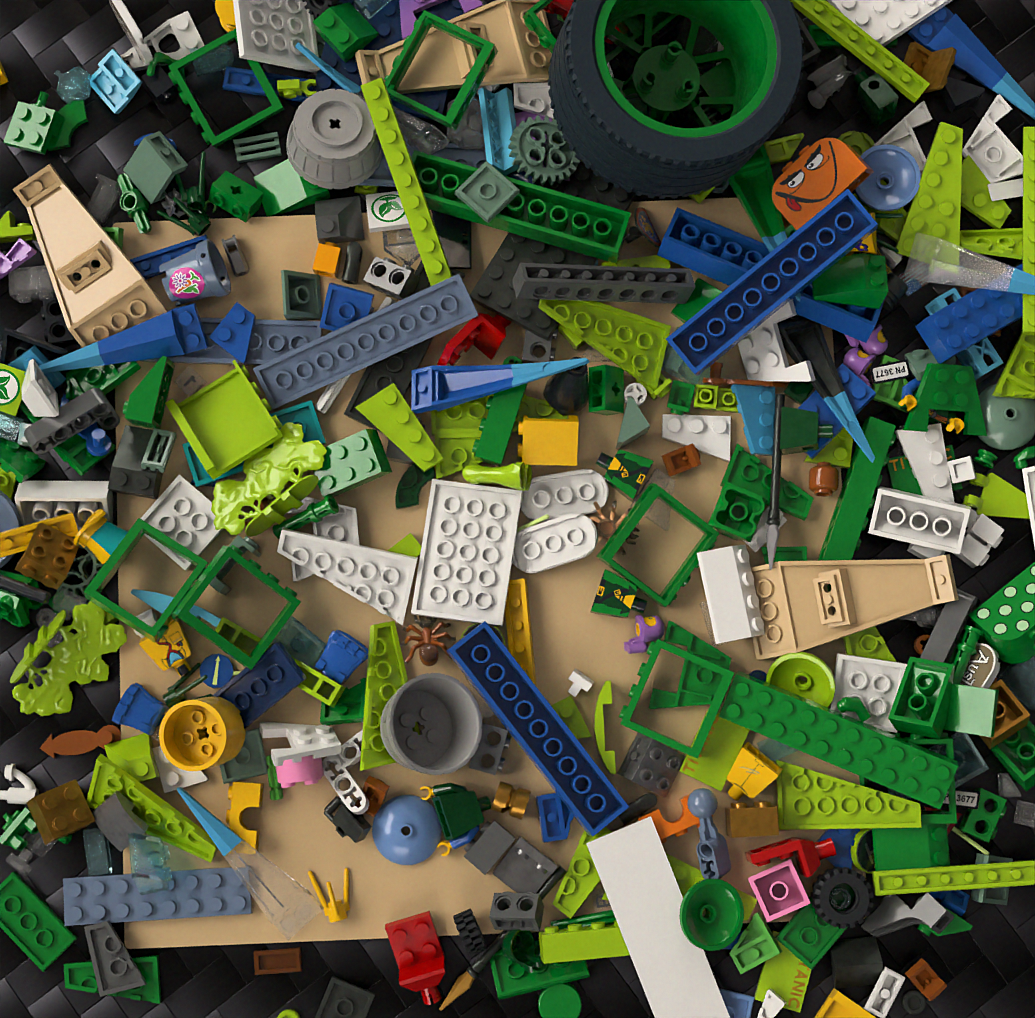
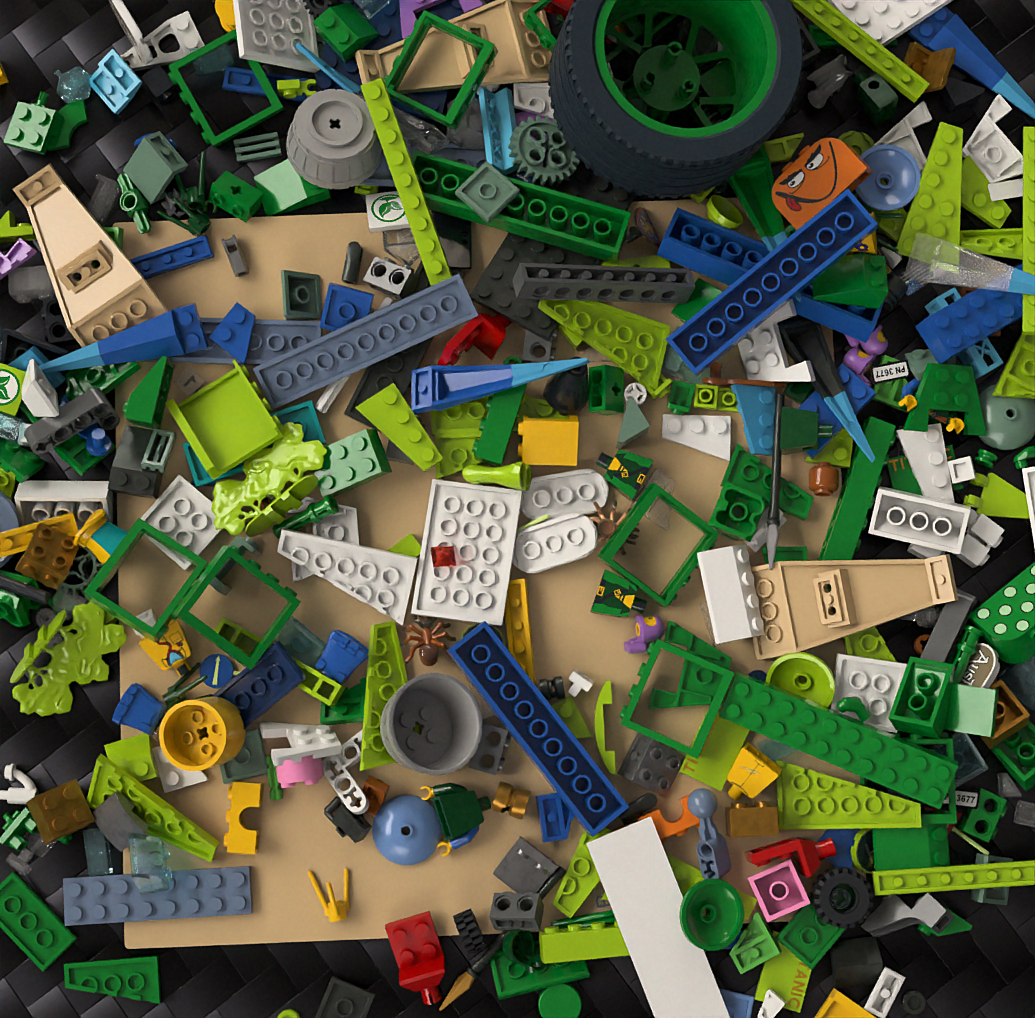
(80, 741): dark orange brick -> none
(111, 960): dark grey wing -> none
(161, 58): green cap -> none
(161, 602): medium azure slope -> none
(196, 275): sand blue piece -> none
(277, 894): clear plate -> none
(277, 961): reddish brown tile -> none
(327, 260): light orange brick -> none
(339, 220): dark grey slope -> none
(411, 486): dark green tile -> none
(443, 556): none -> clear red slope
(489, 846): dark grey brick -> none
(546, 688): none -> pearl dark grey wheel
(681, 459): dark orange bracket -> none
(723, 212): none -> lime piece
(925, 979): dark orange bracket -> none
(953, 900): blue plate -> none

